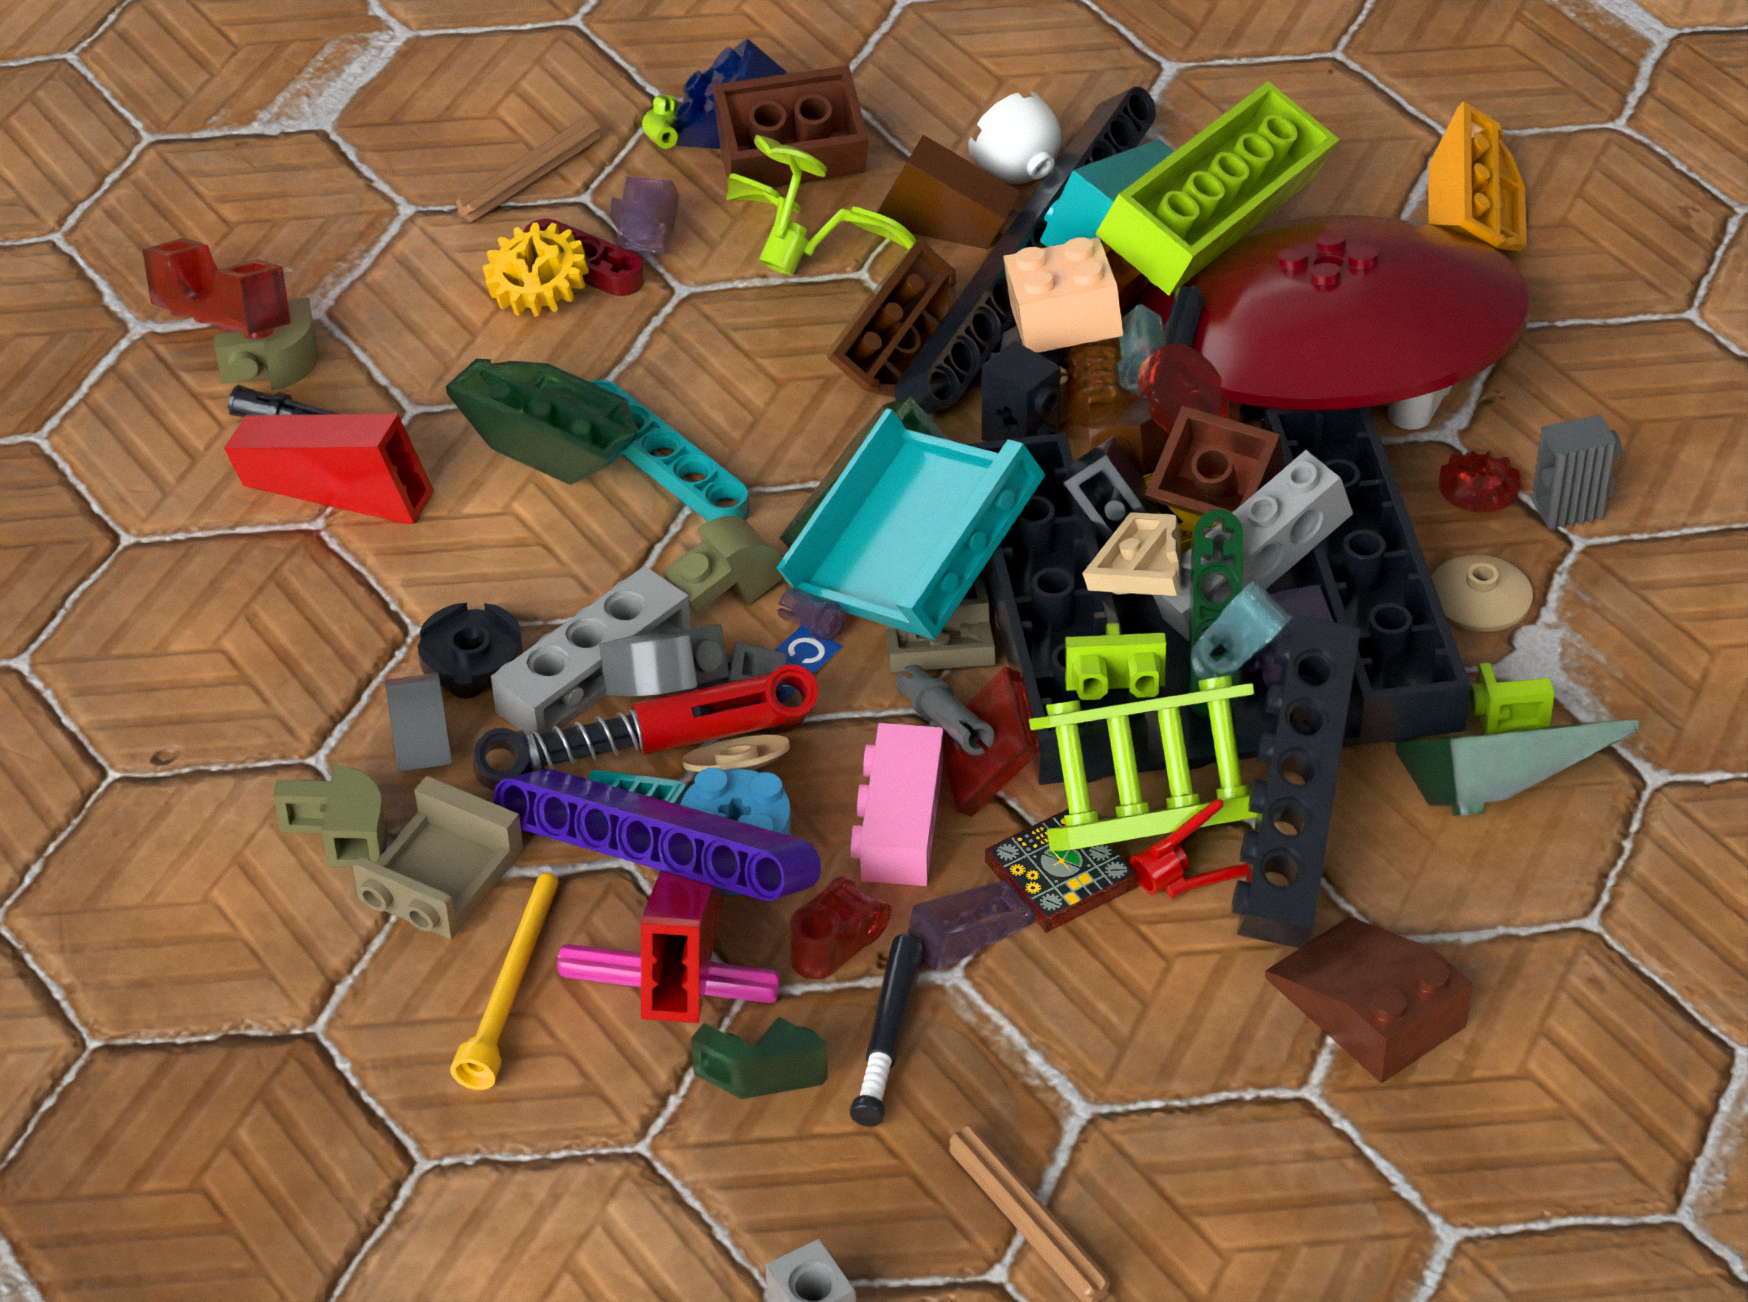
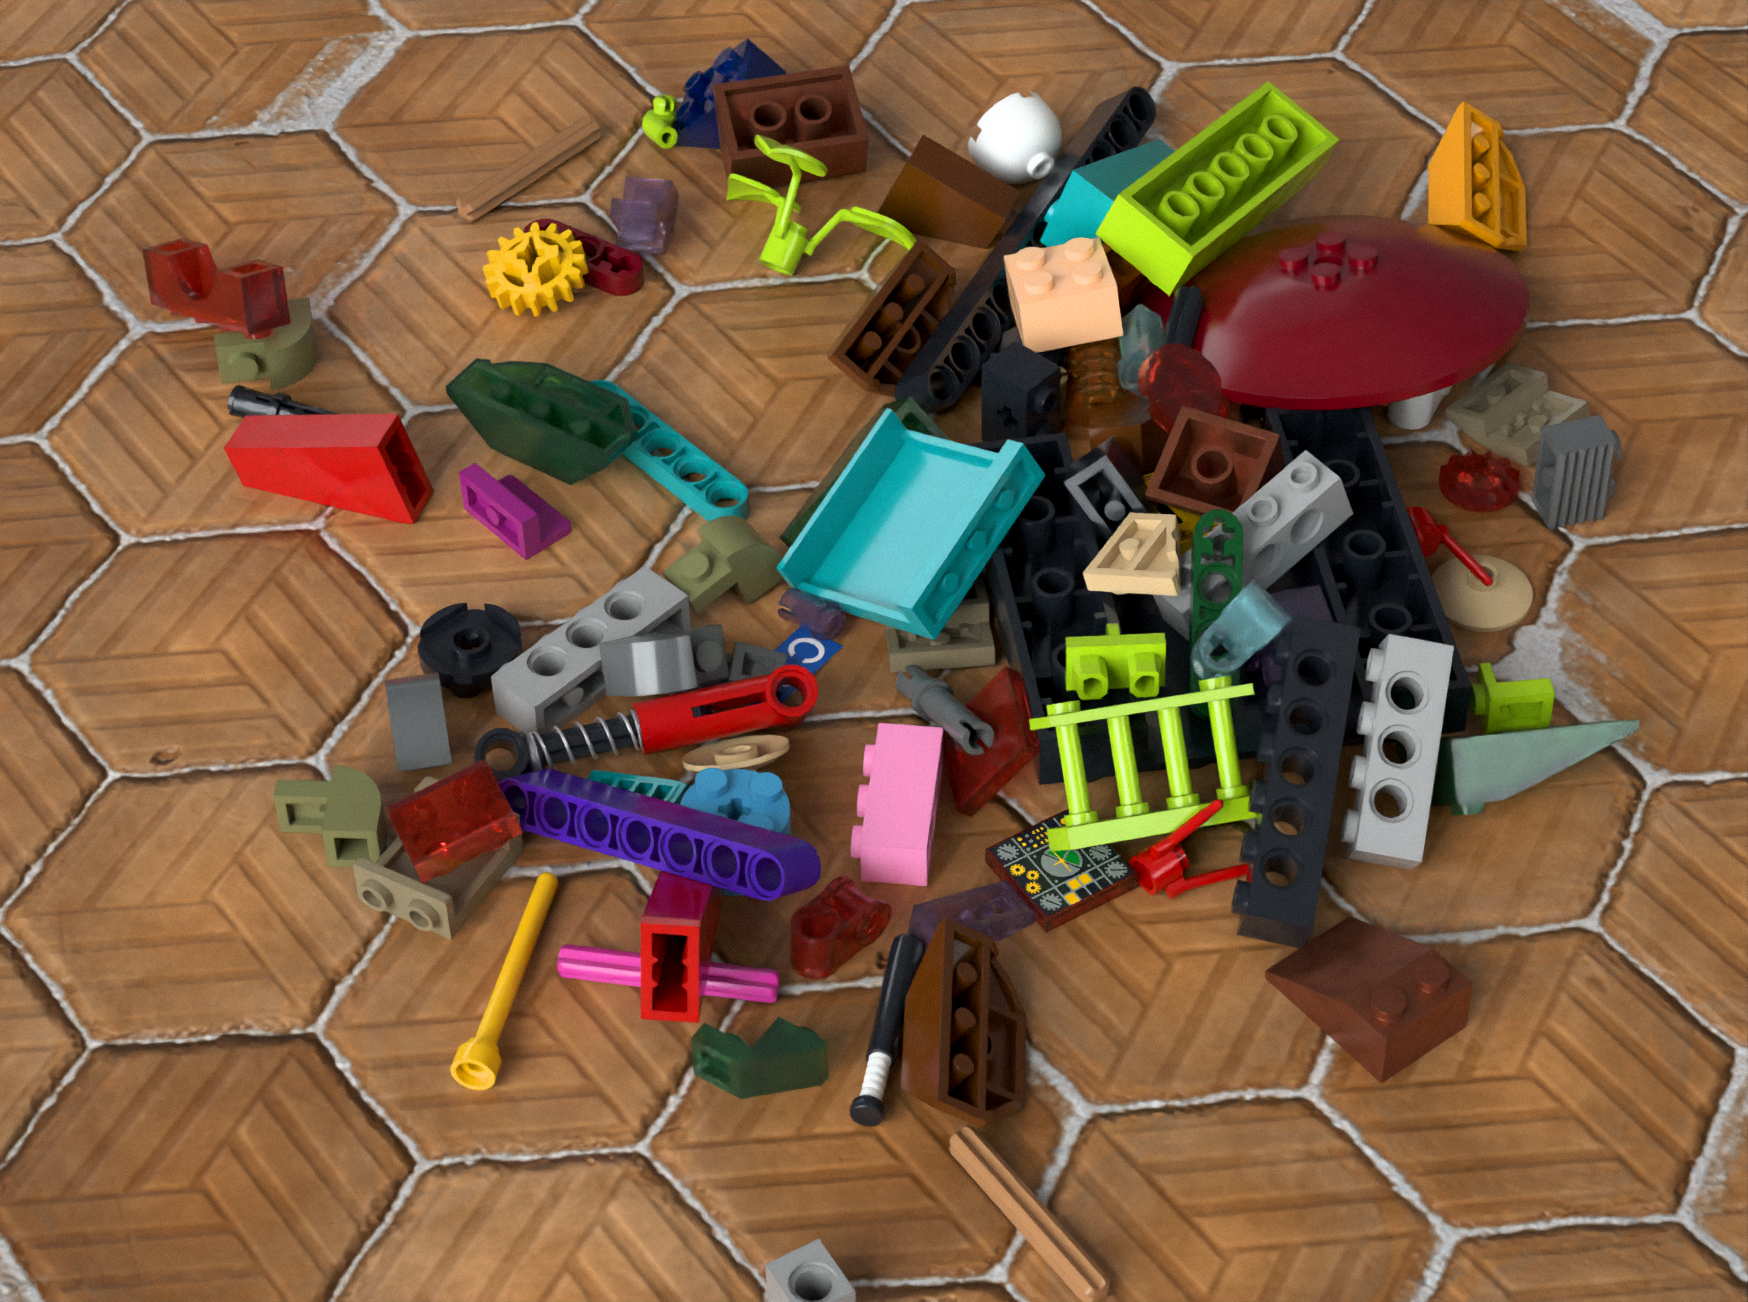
(454, 821): none -> clear red bracket
(512, 511): none -> magenta panel
(964, 1030): none -> reddish brown wedge
(1426, 672): none -> light grey brick
(1431, 535): none -> red plant
(1510, 409): none -> dark tan slope

